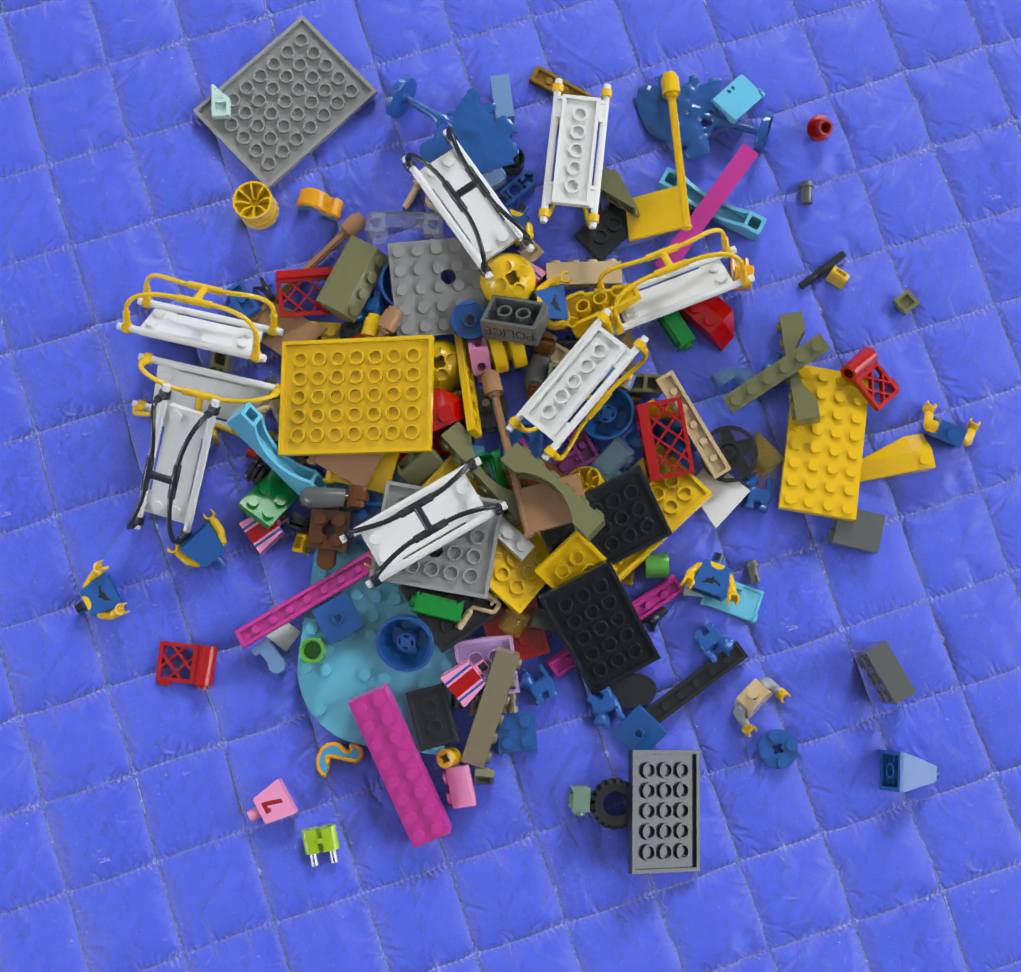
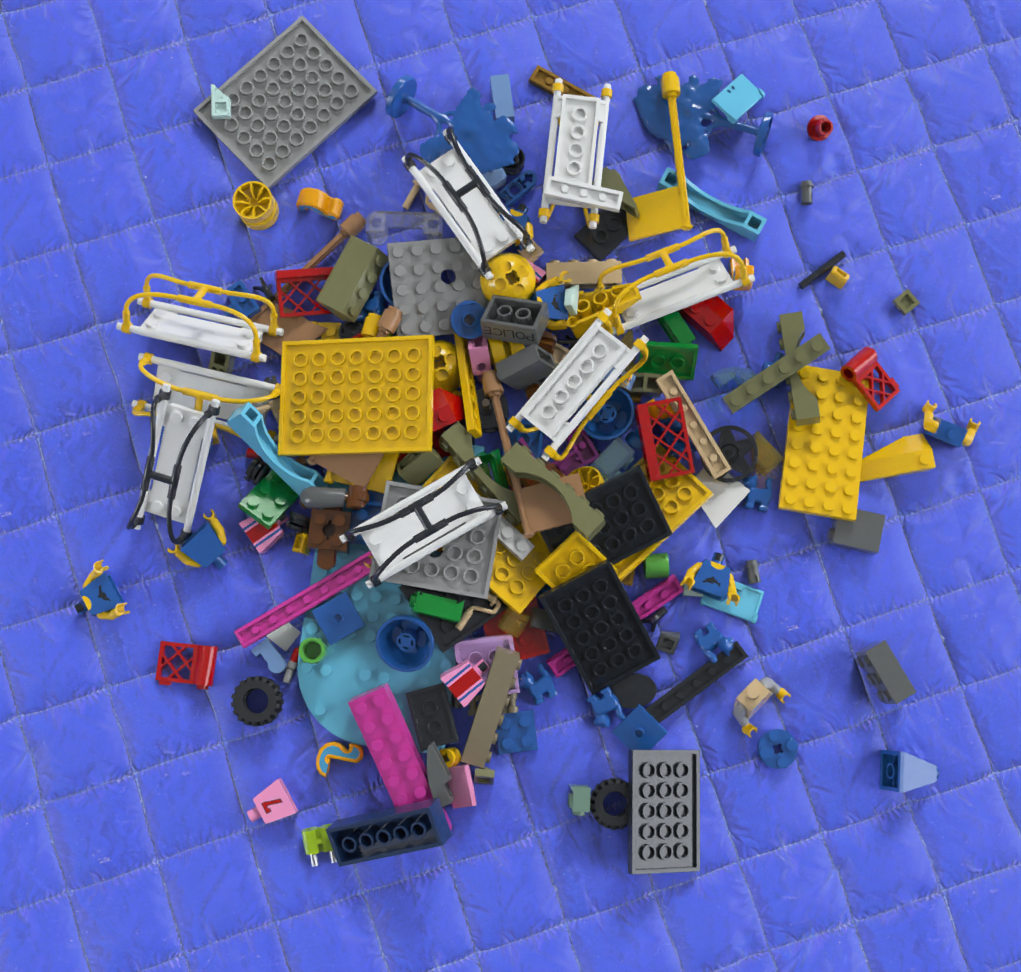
(240, 701): none -> black tyre
(291, 666): none -> light grey piece
(389, 832): none -> dark blue brick
(438, 775): none -> dark grey slope
(525, 367): none -> dark grey brick
(571, 299): none -> light aqua tile
(583, 193): none -> white plate
(668, 641): none -> dark grey slope
(670, 356): none -> green plate
(713, 200): dark pink tile -> none

